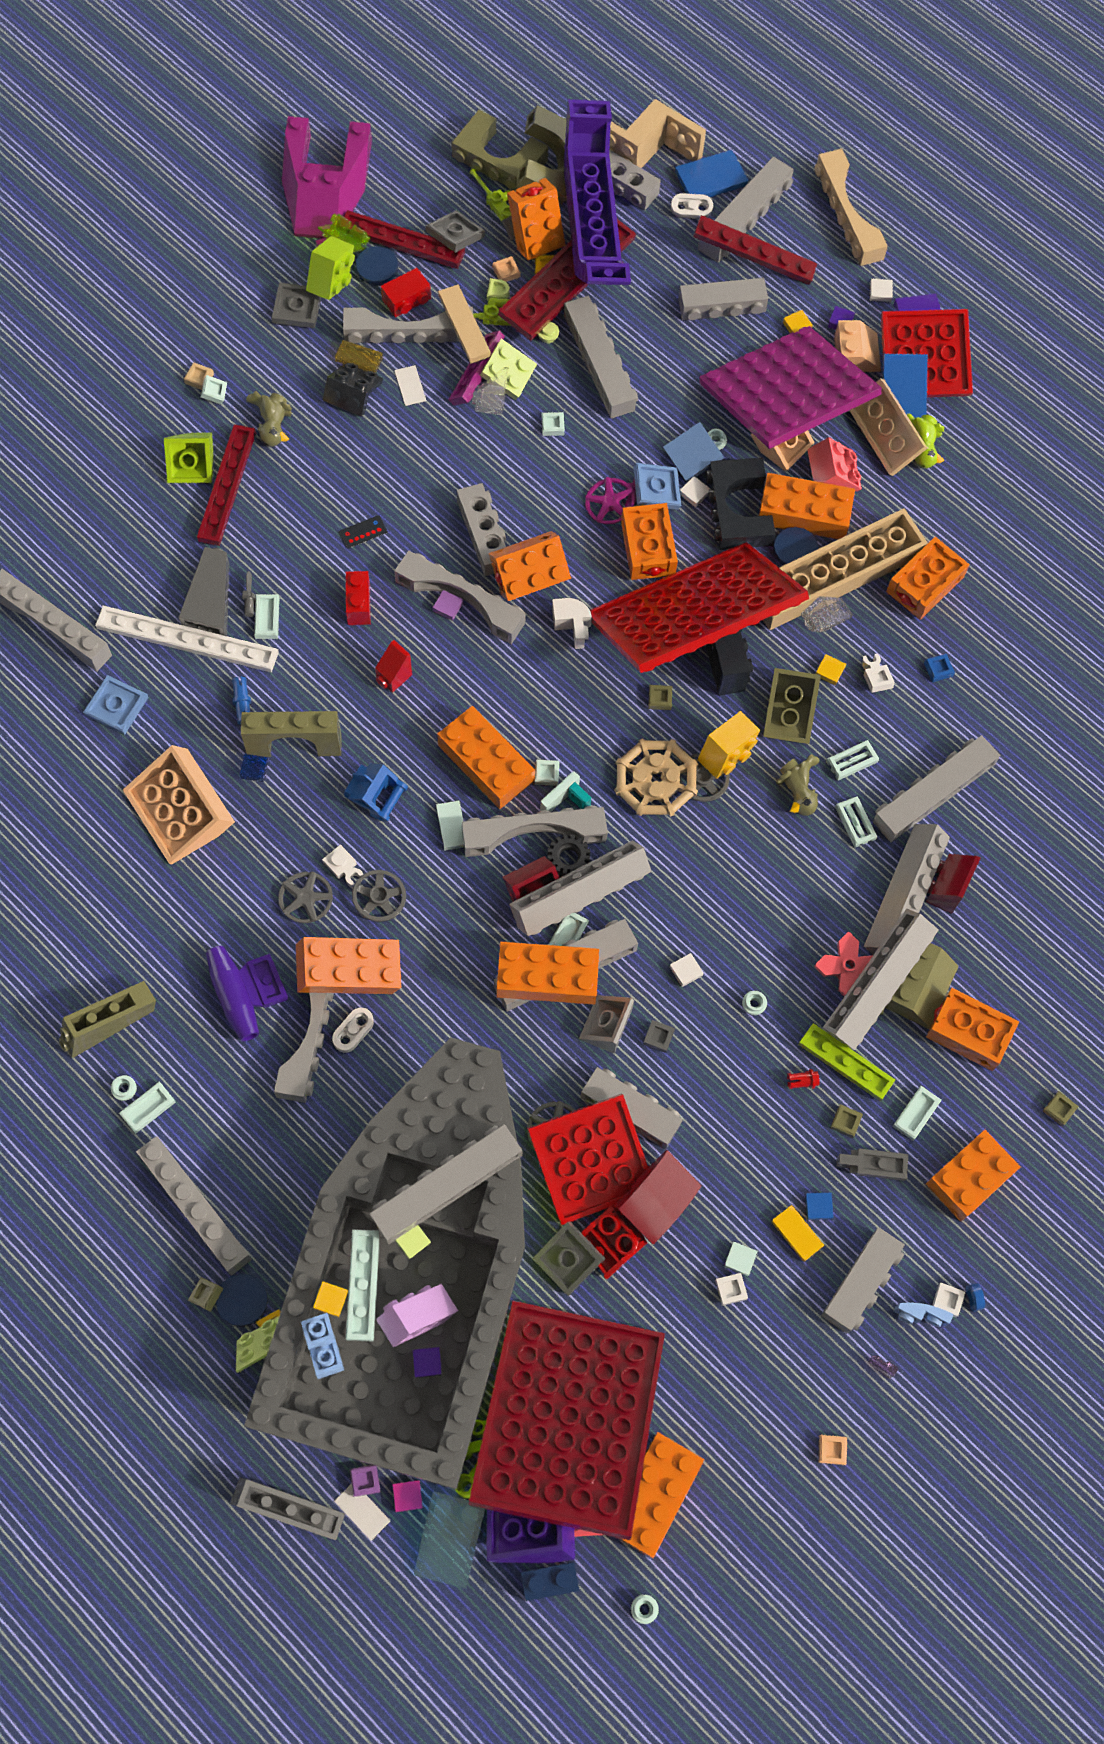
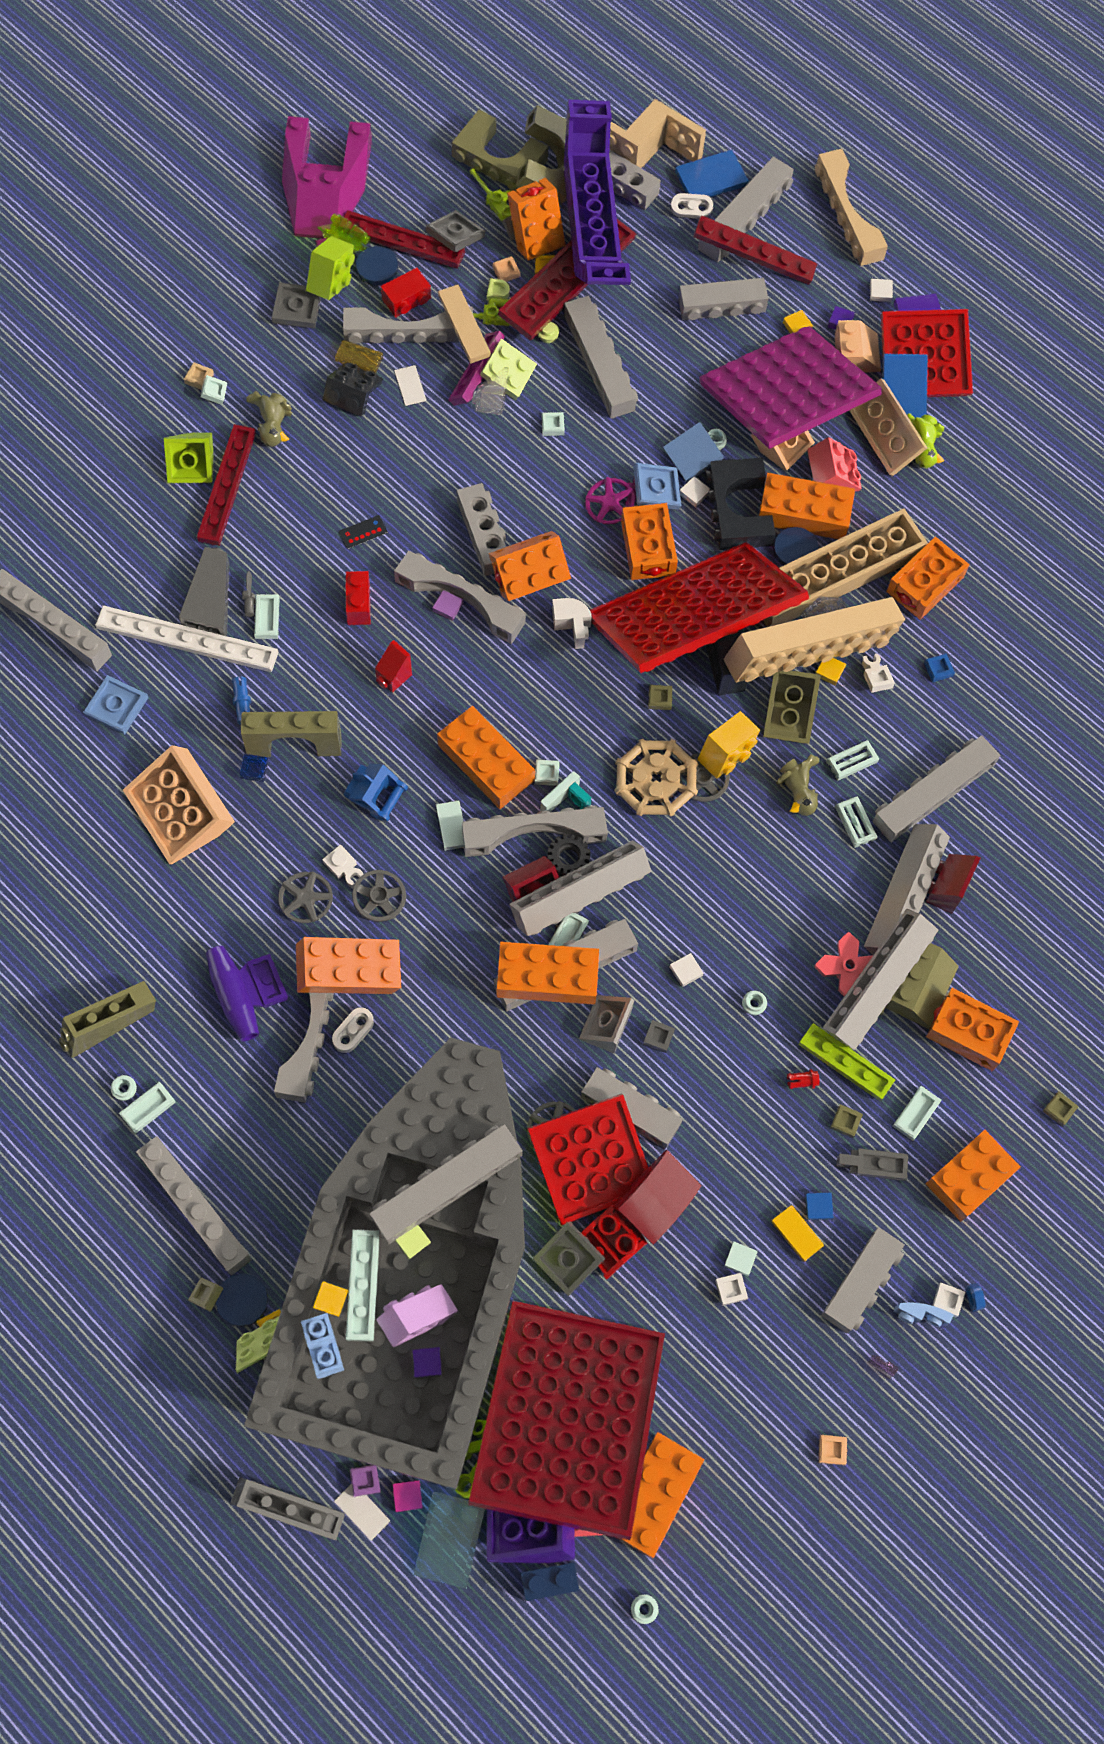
(813, 639): none -> tan brick

